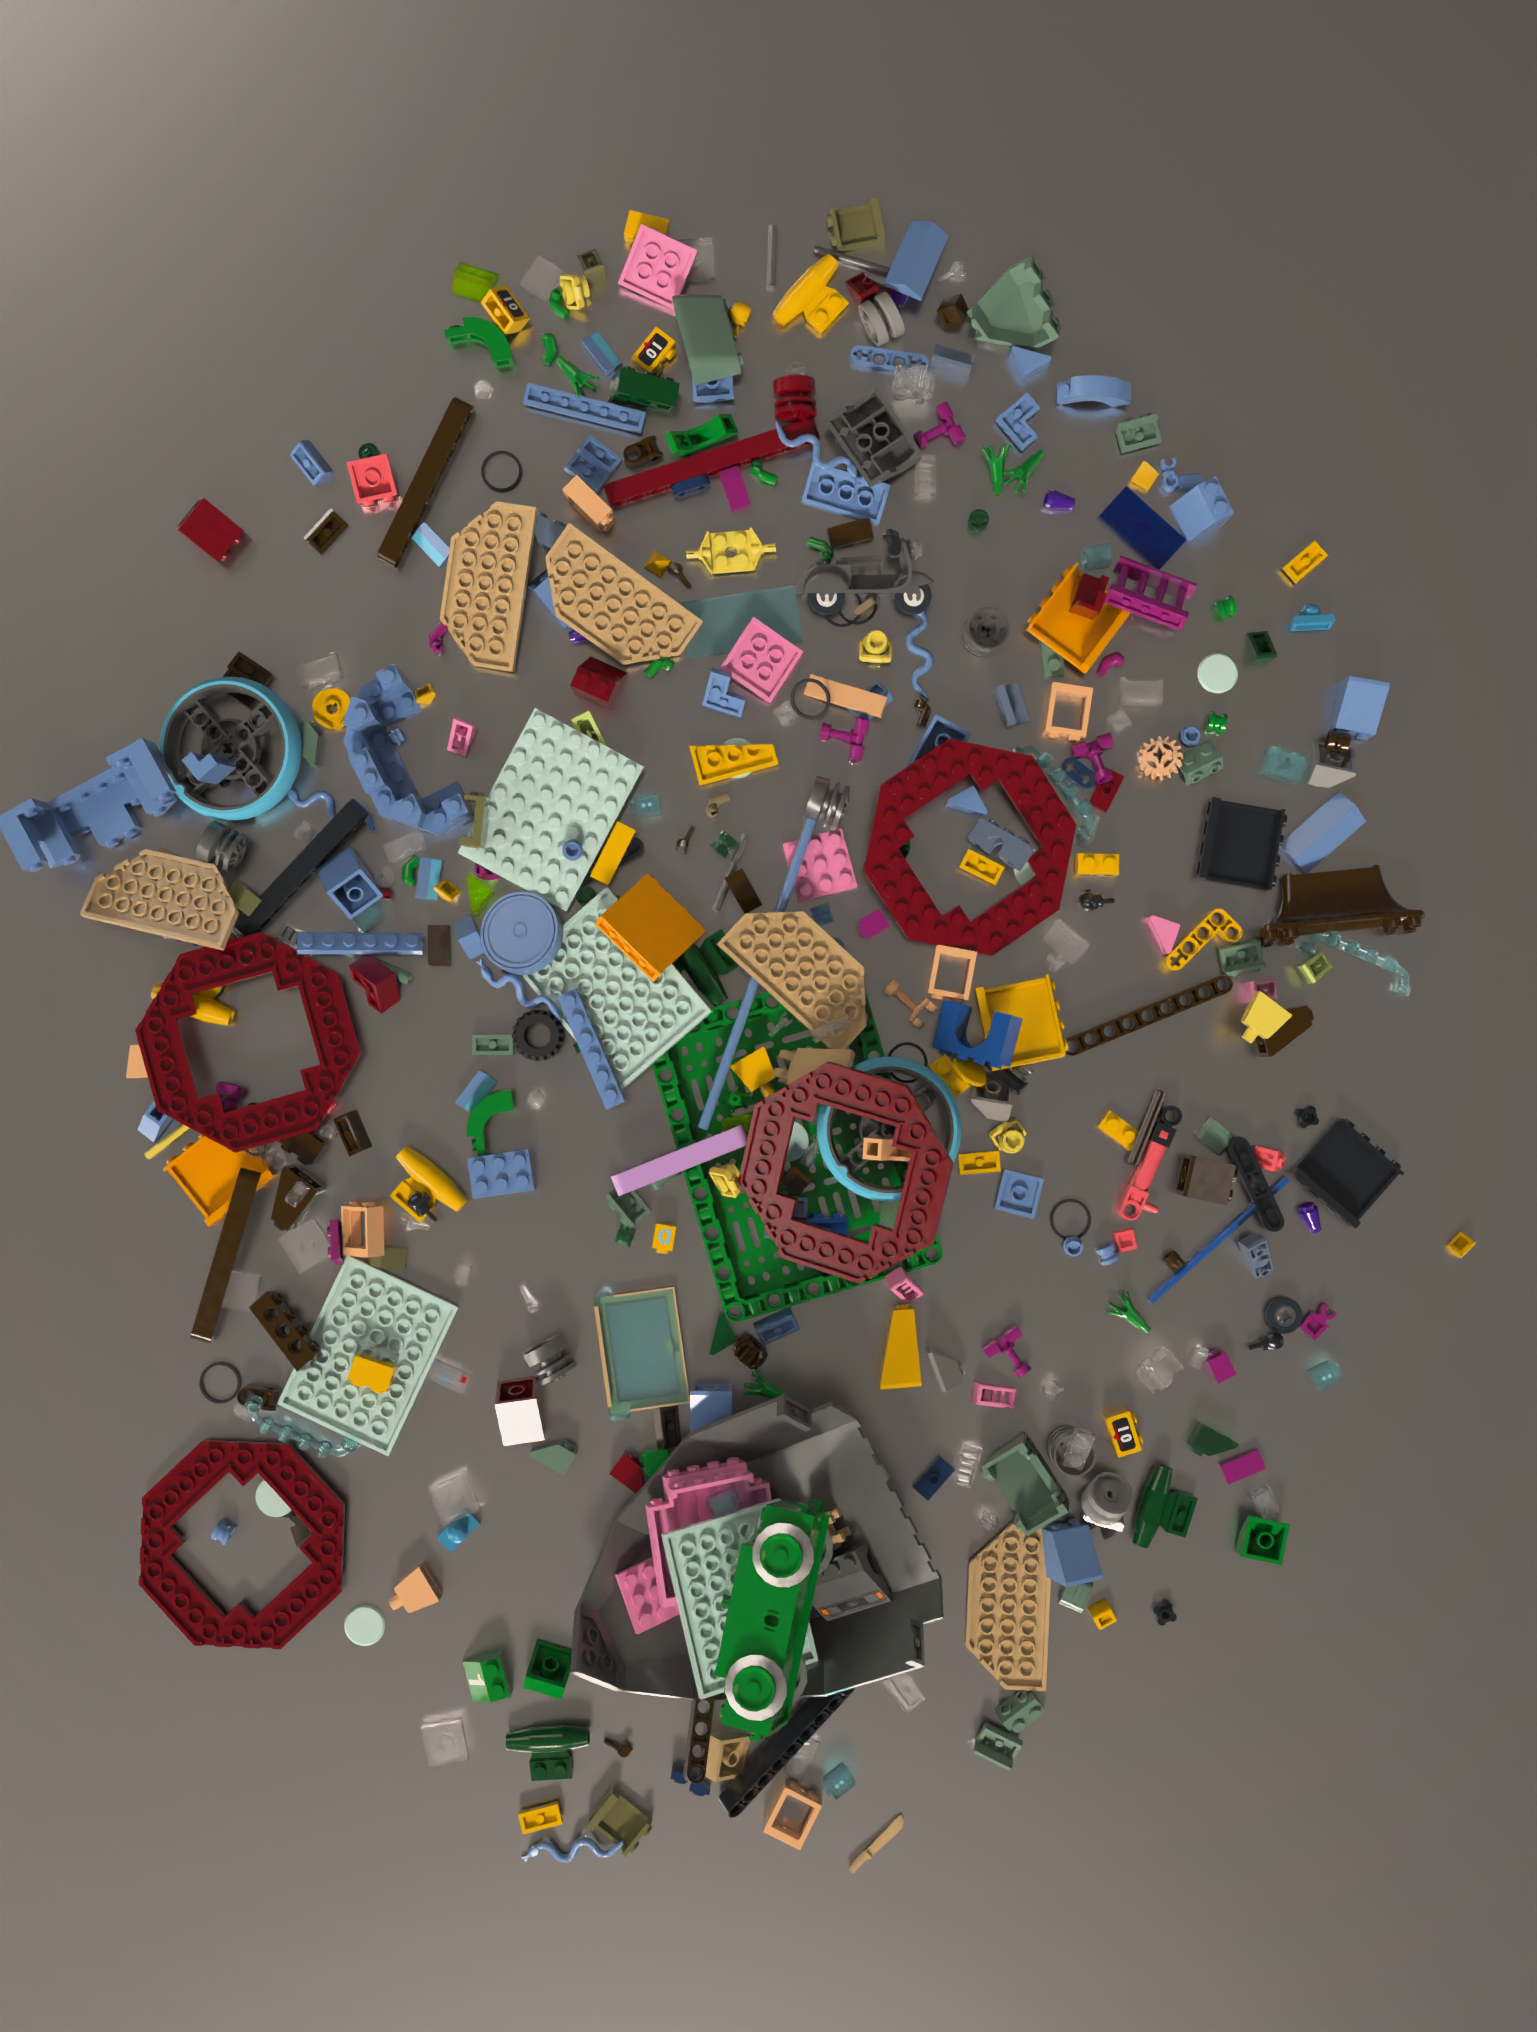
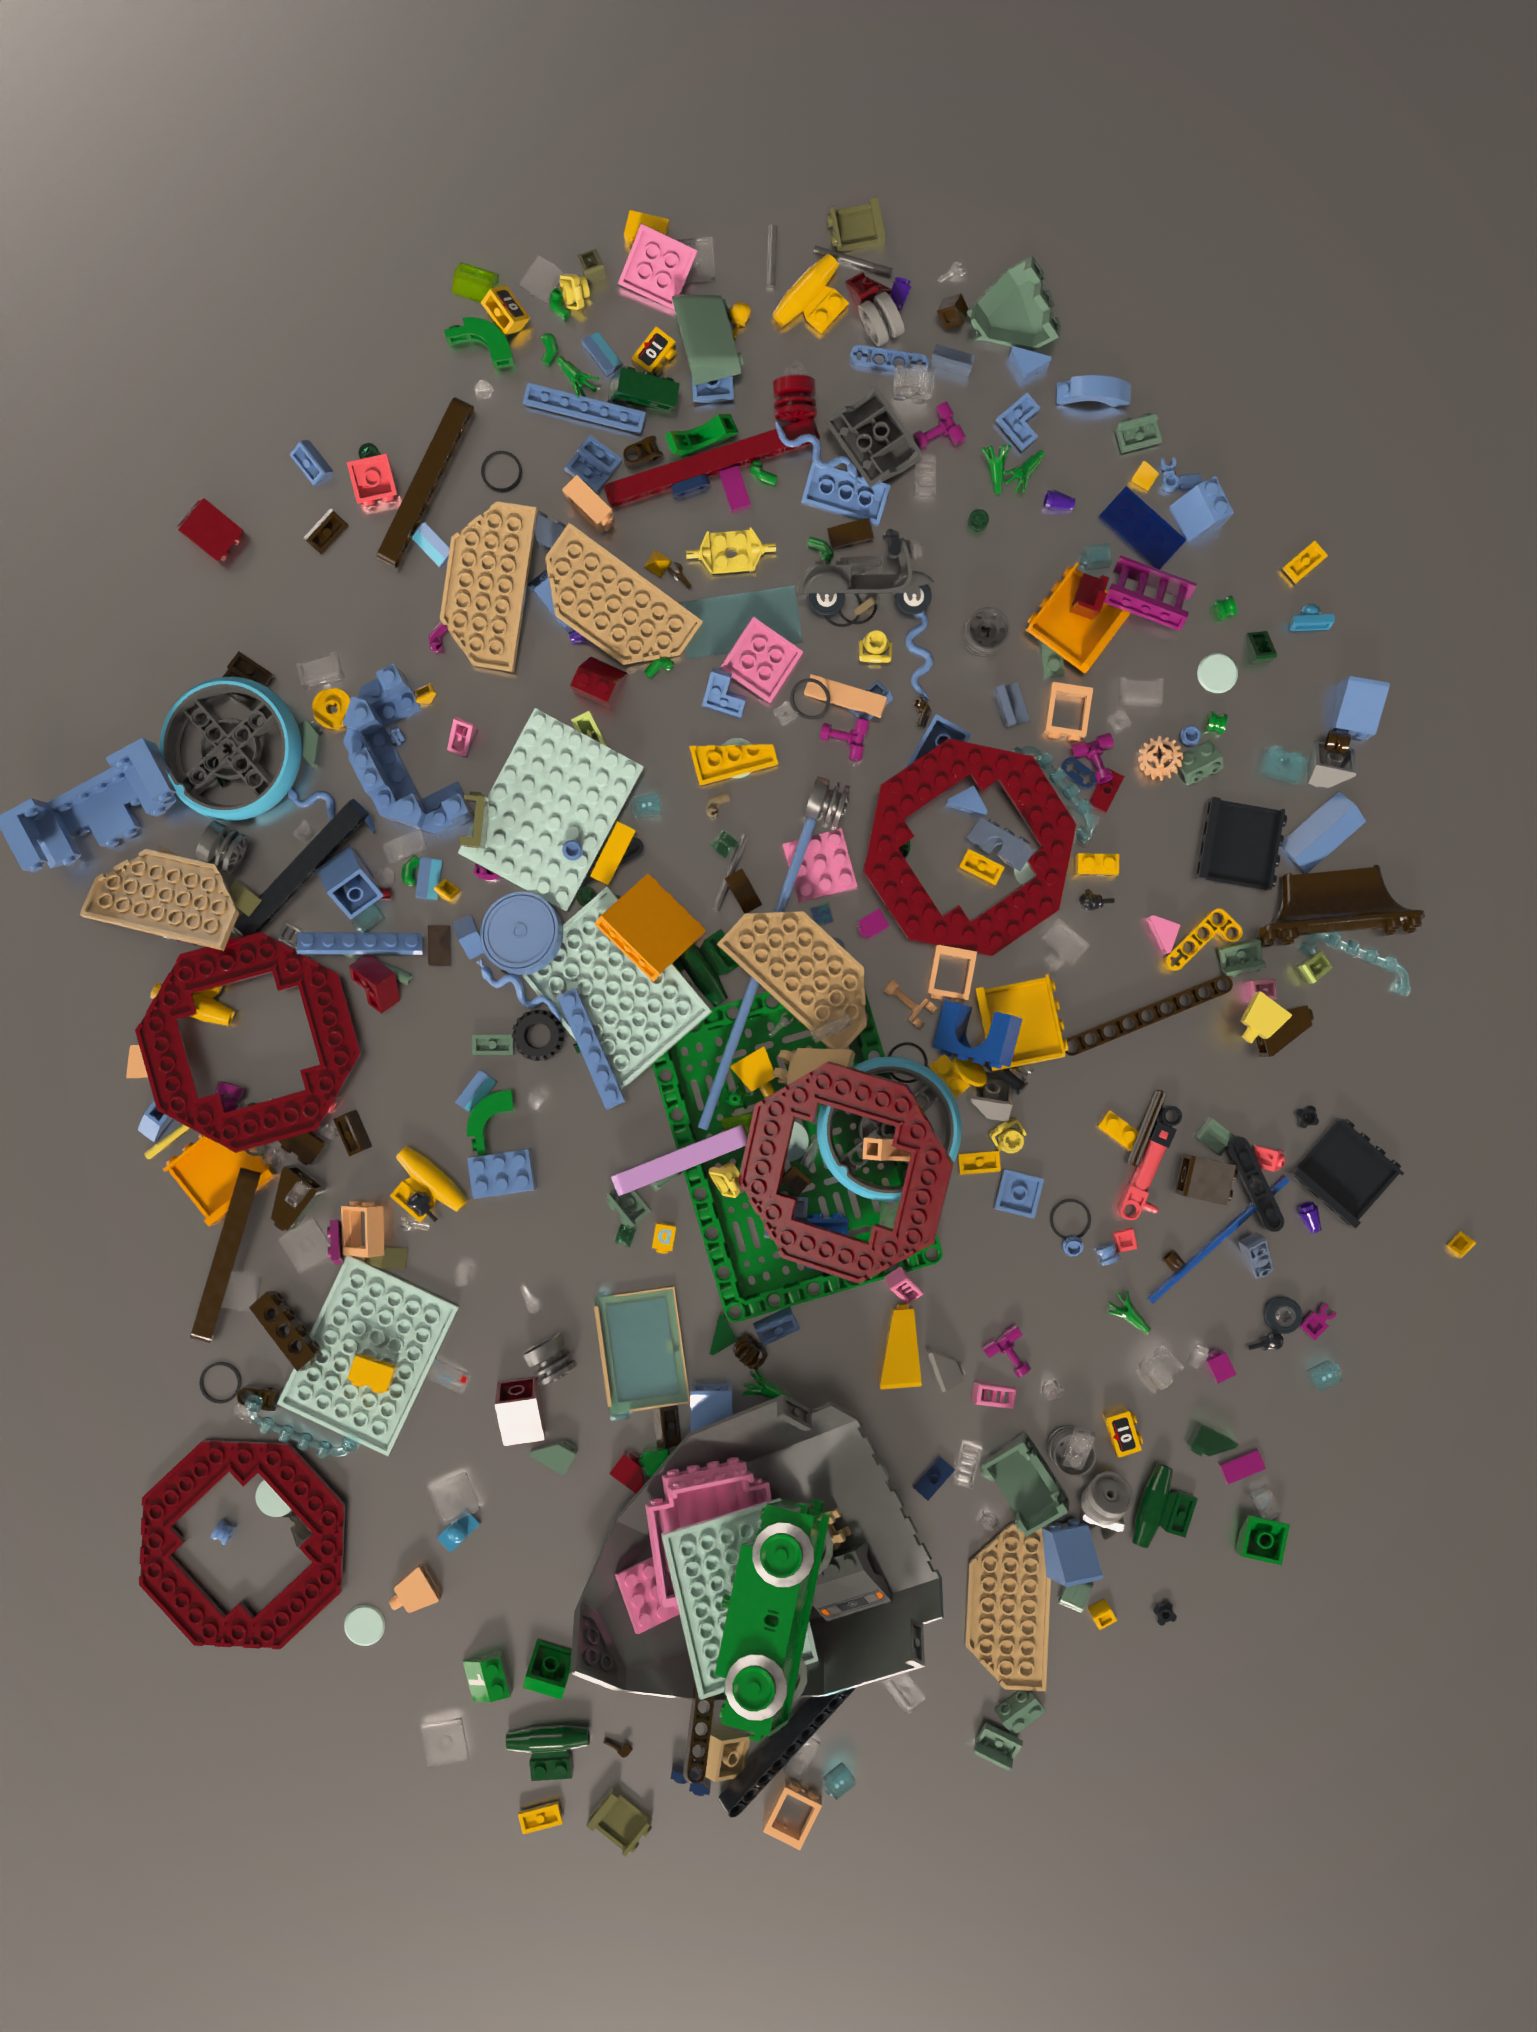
(208, 767): medium blue piece -> none
(478, 894): clear neon green slope -> none
(535, 1849): medium blue animal -> none
(684, 842): dark brown hand -> none
(723, 1503): clear light blue brick -> none
(878, 1843): tan piece -> none
(916, 259): medium blue slope -> none
(1109, 660): magenta arm -> none

